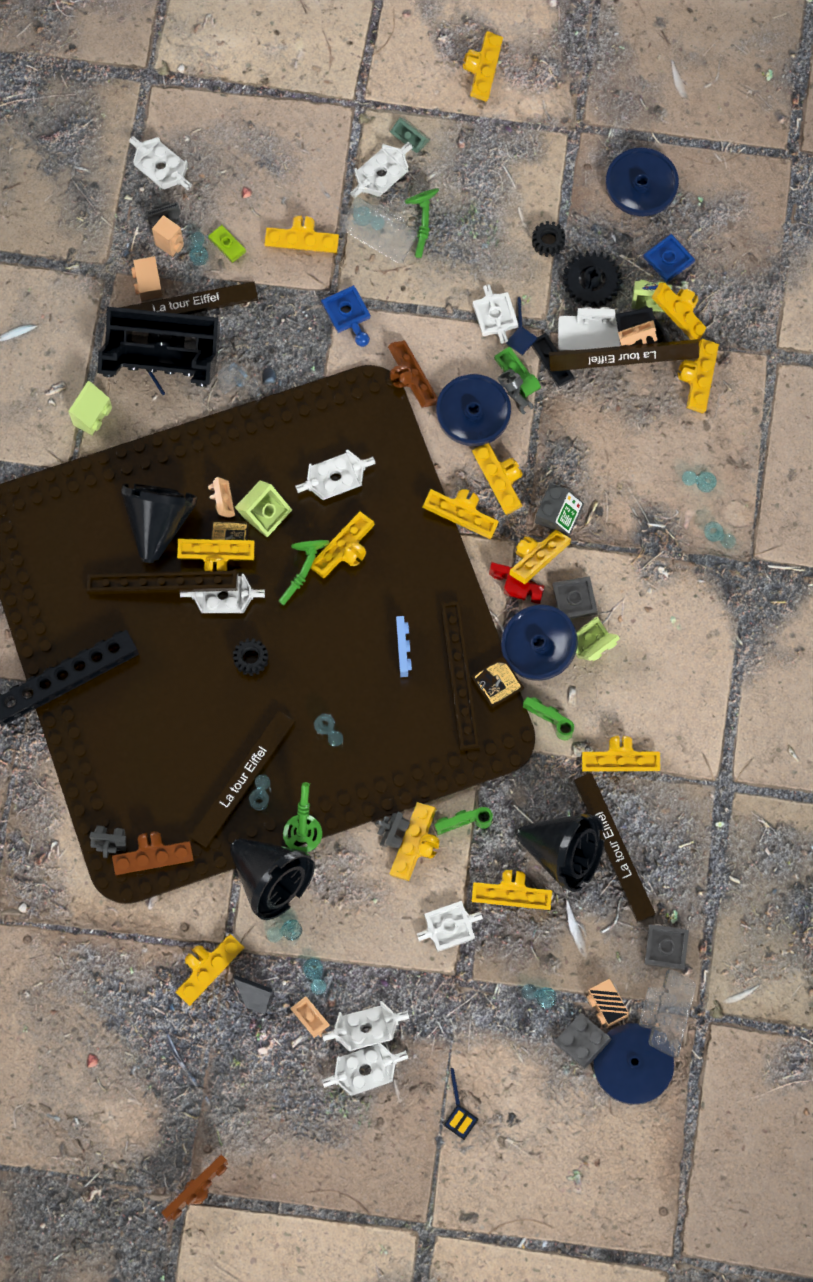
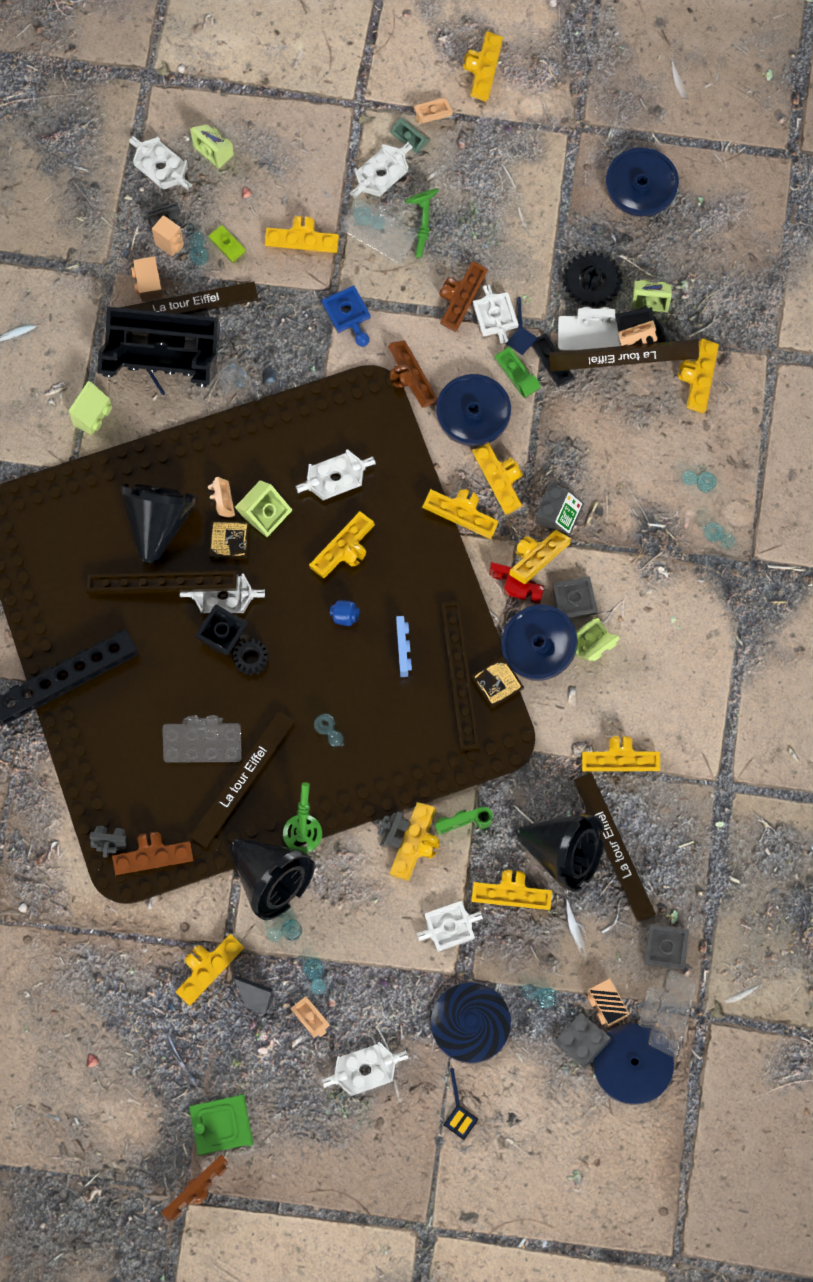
(202, 740): none -> clear bracket
(211, 145): none -> yellowish green slope
(216, 551): yellow plate -> none
(221, 630): none -> black slope
(225, 1125): none -> bright green container
(262, 782): clear light blue plate -> none
(310, 549): bright green dish -> none
(344, 612): none -> blue head
(379, 1018): white plate -> none
(432, 110): none -> light nougat plate
(461, 294): none -> dark orange plate
(470, 1023): none -> dish
(512, 383): dark grey piece -> none
(545, 248): black tyre -> none
(551, 715): bright green plate -> none
(669, 258): blue tile -> none
(680, 309): yellow plate -> none

